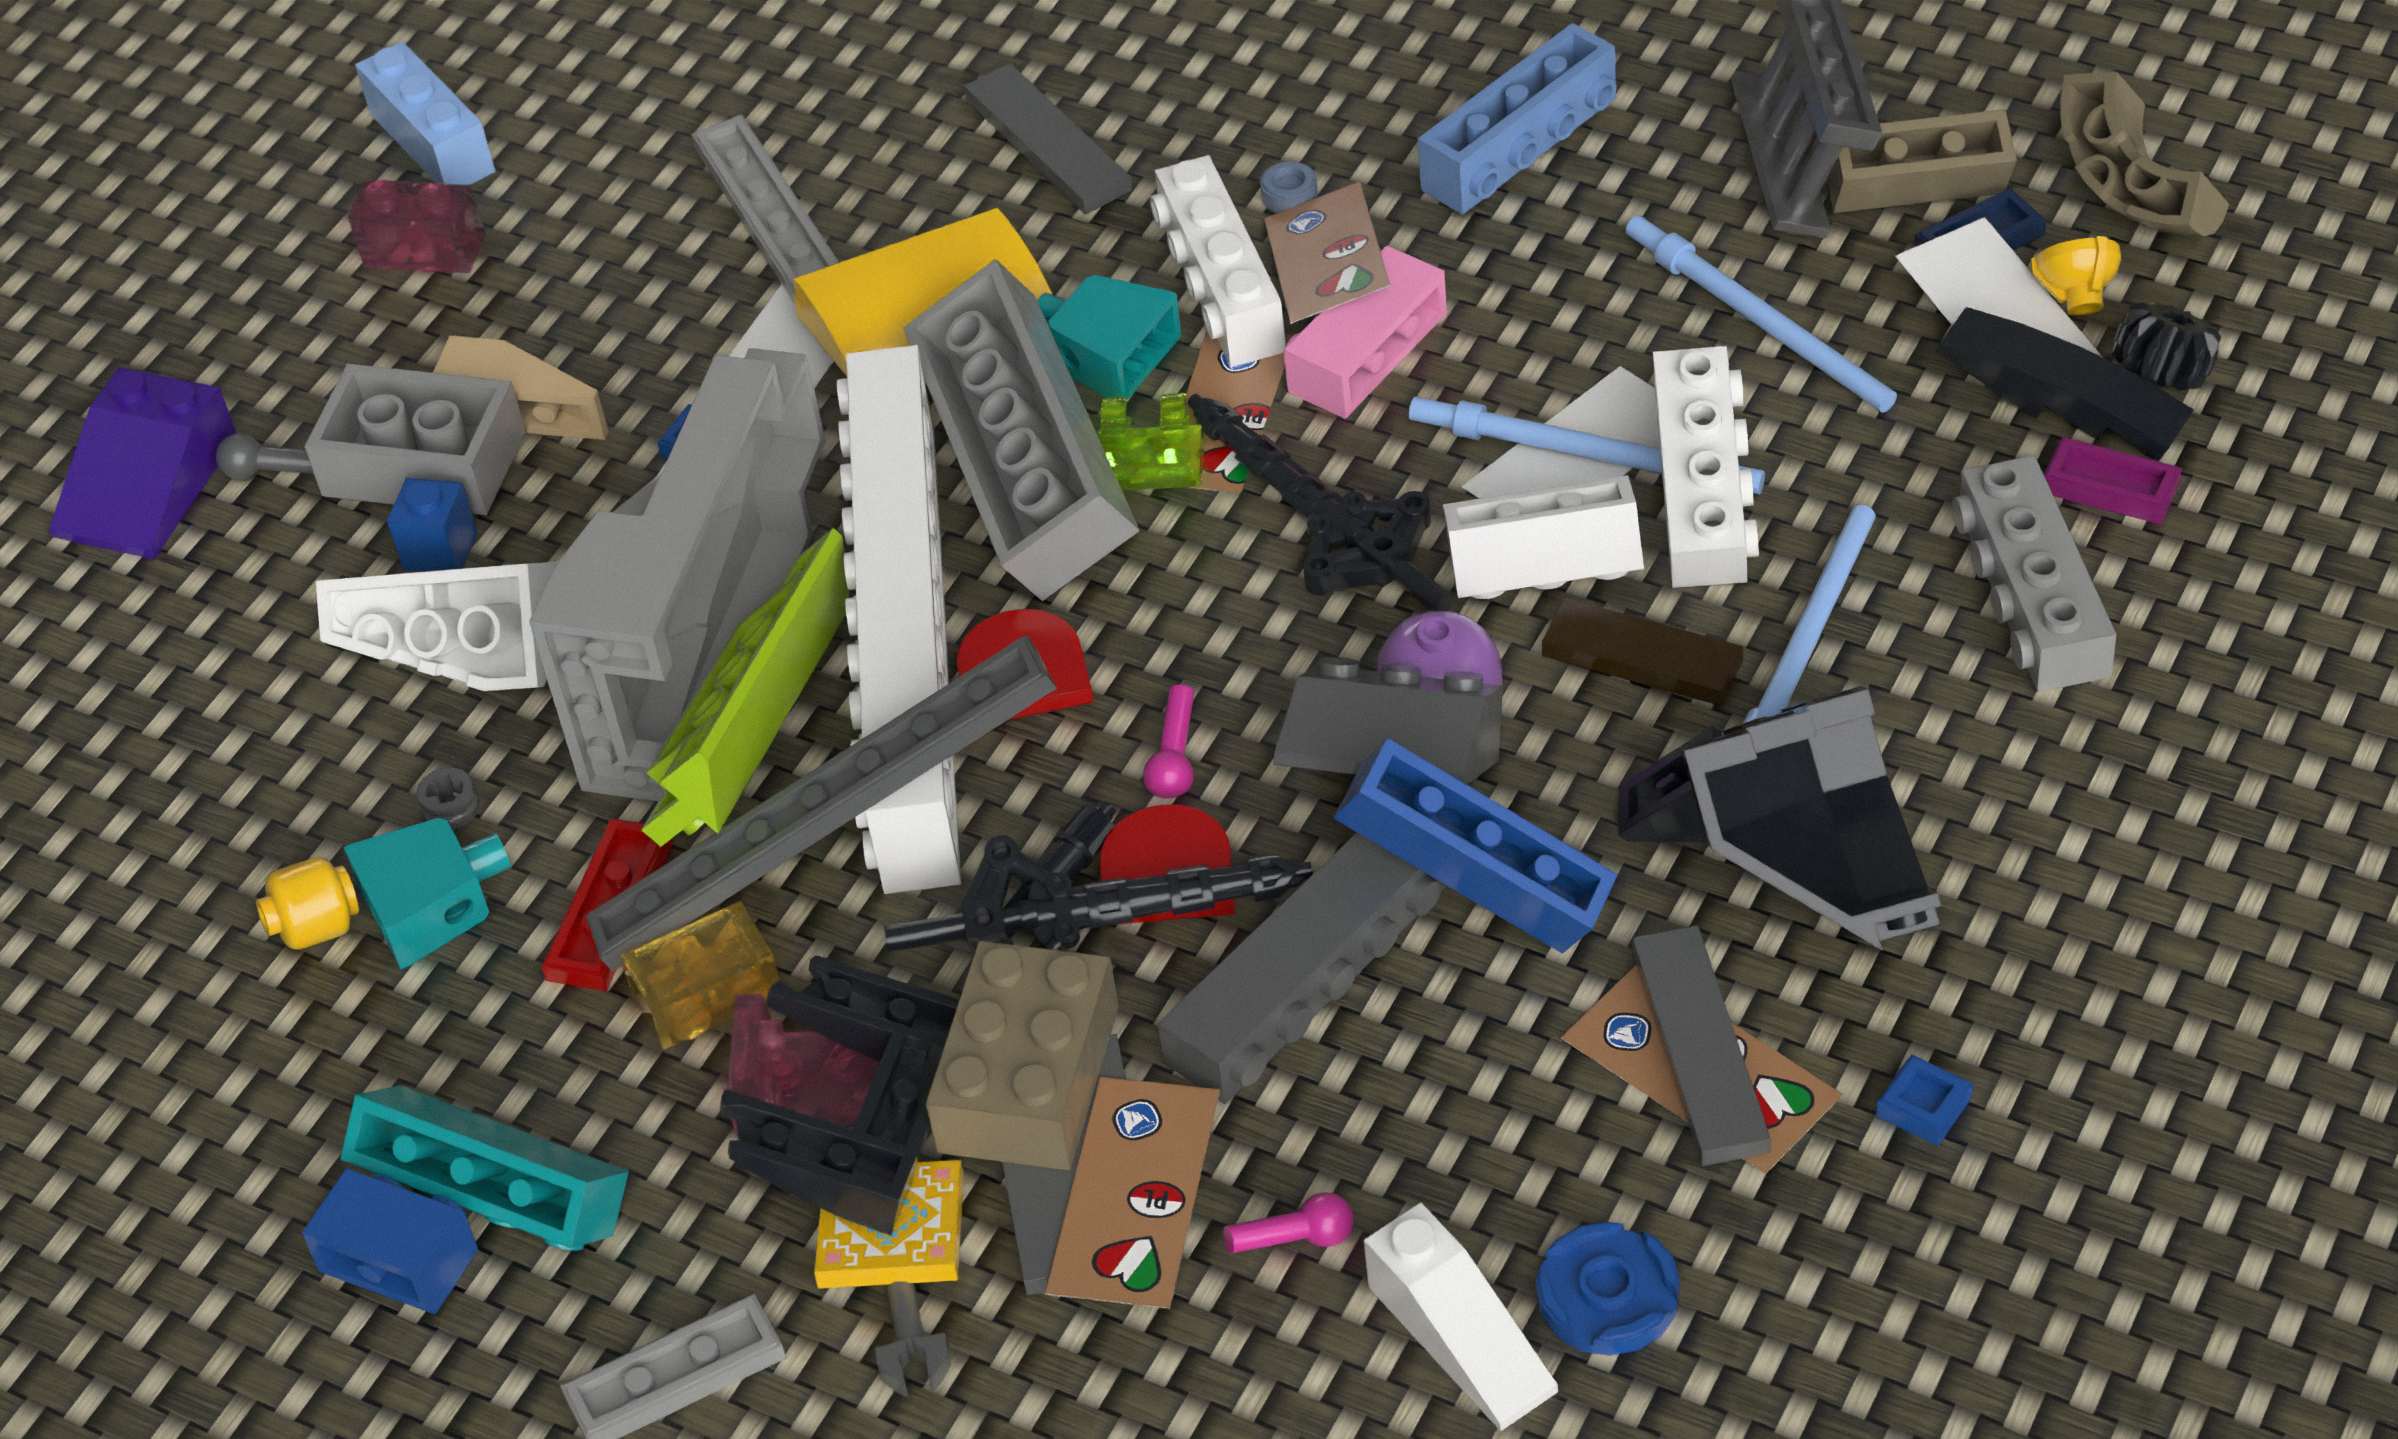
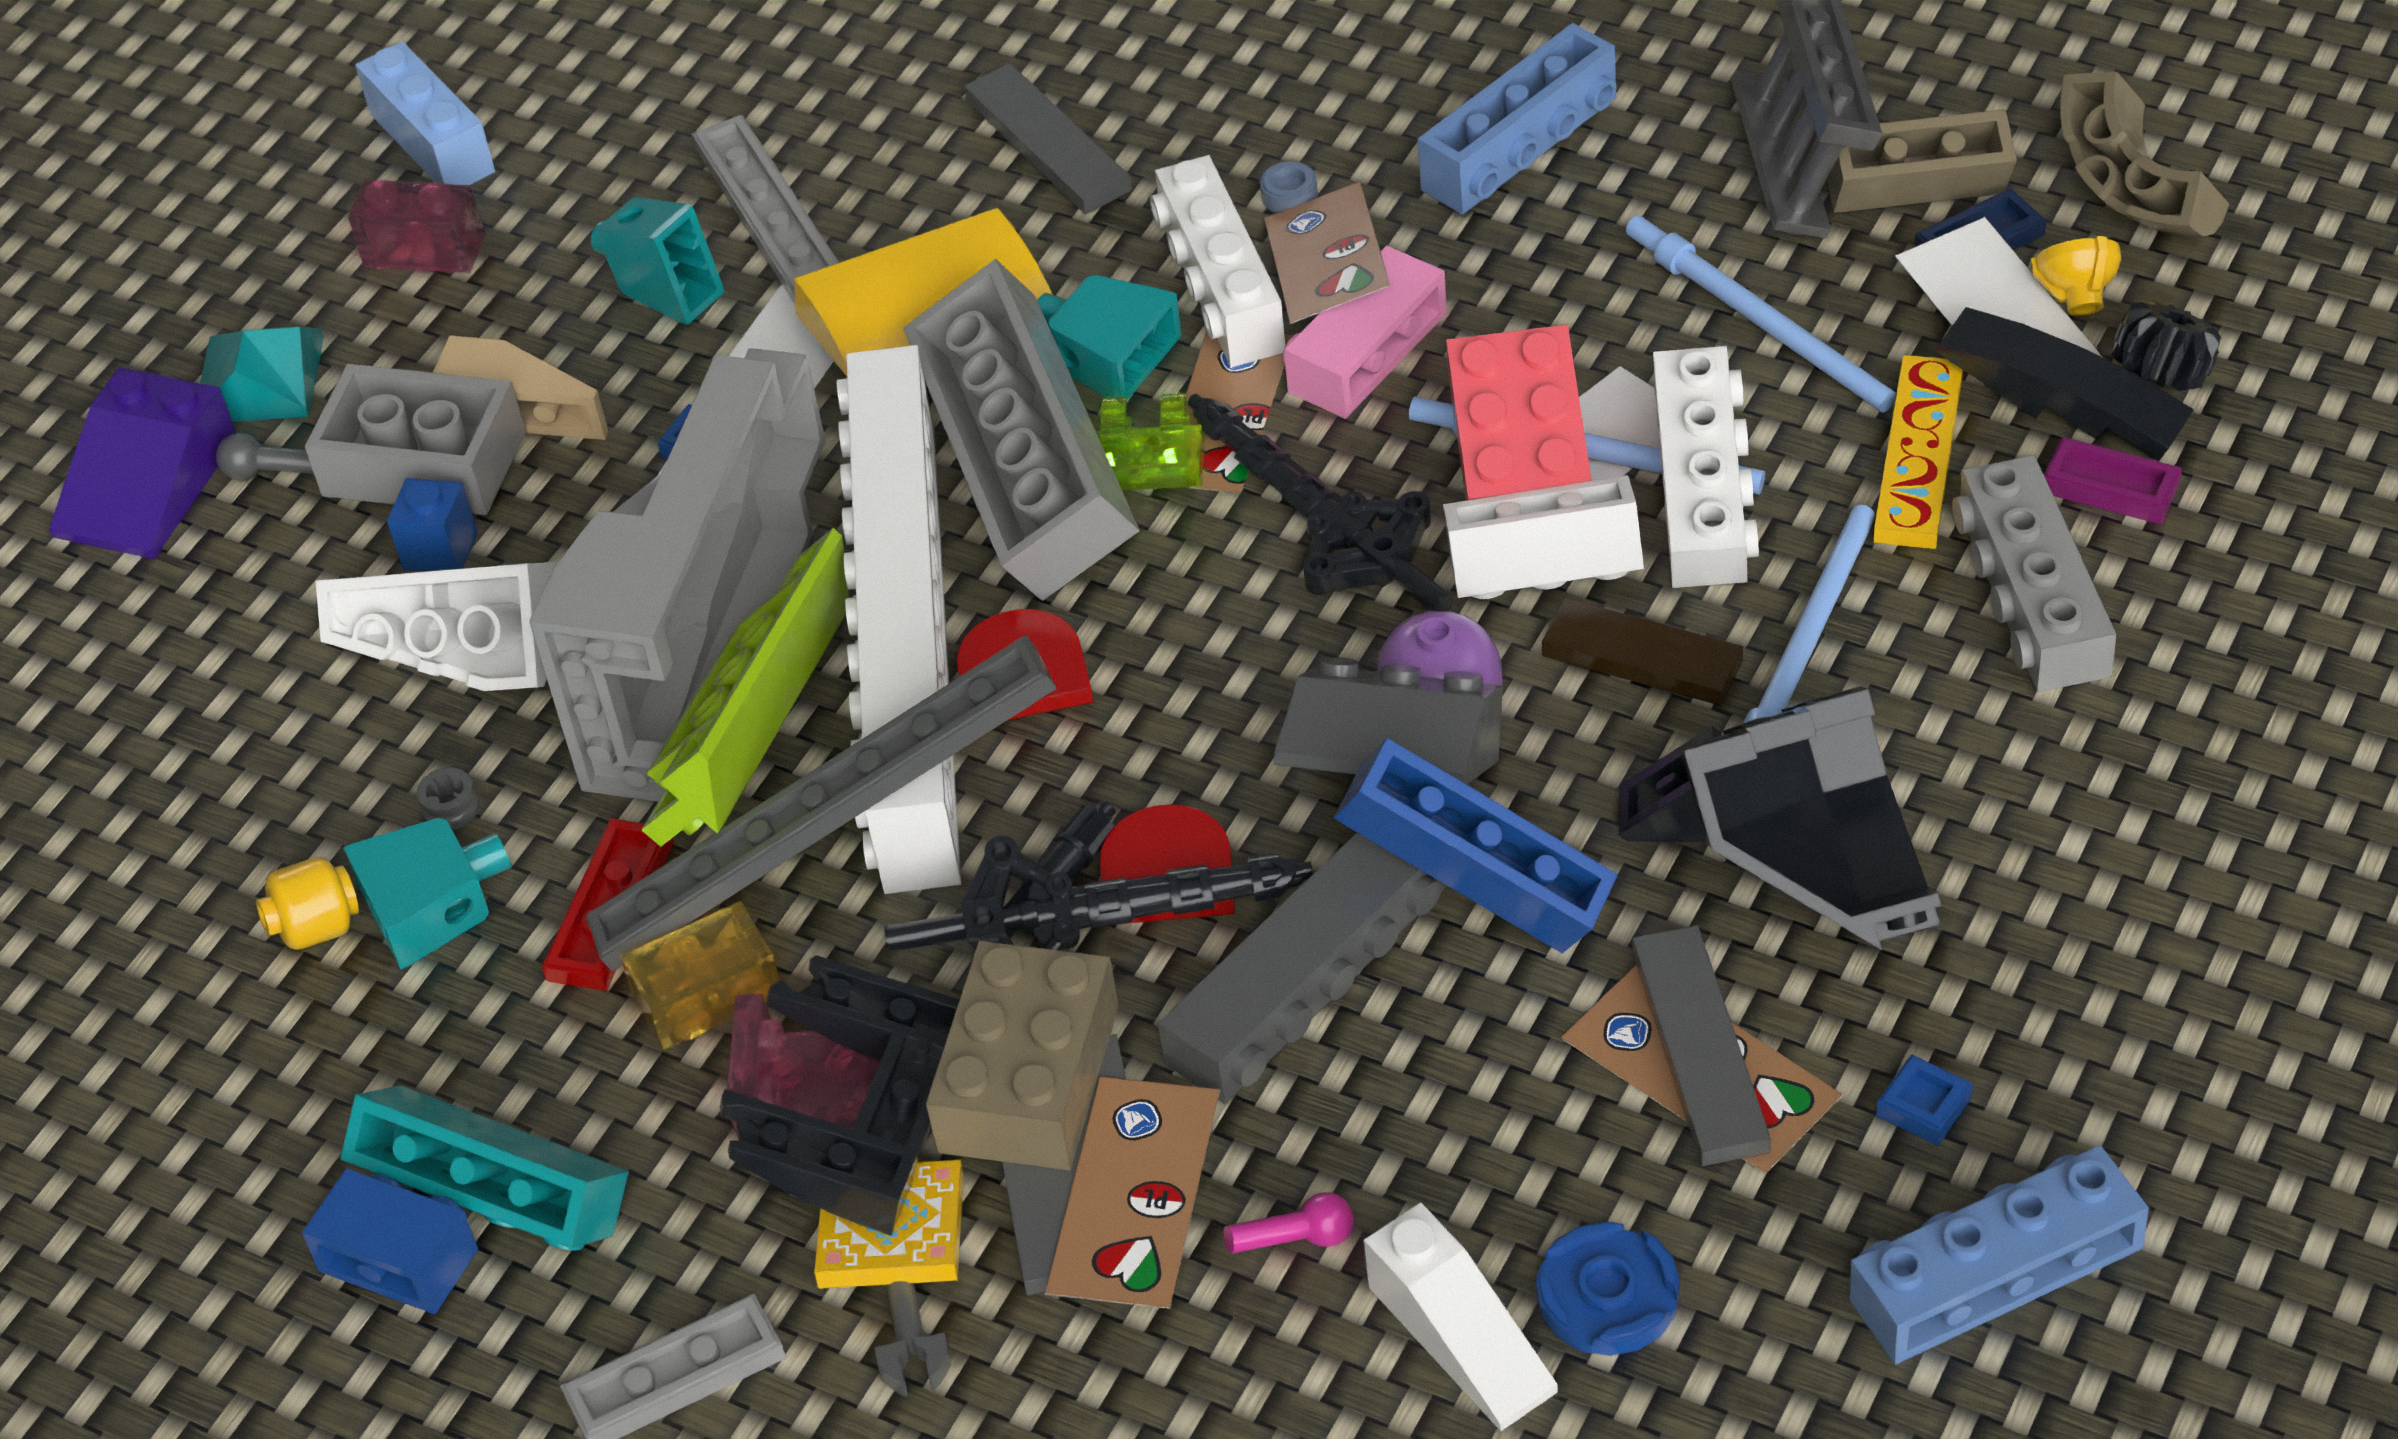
(265, 371): none -> teal slope
(660, 257): none -> teal torso
(1169, 771): dark pink bar -> none
(1517, 411): none -> coral brick
(1918, 453): none -> yellow tile
(1997, 1253): none -> medium blue brick

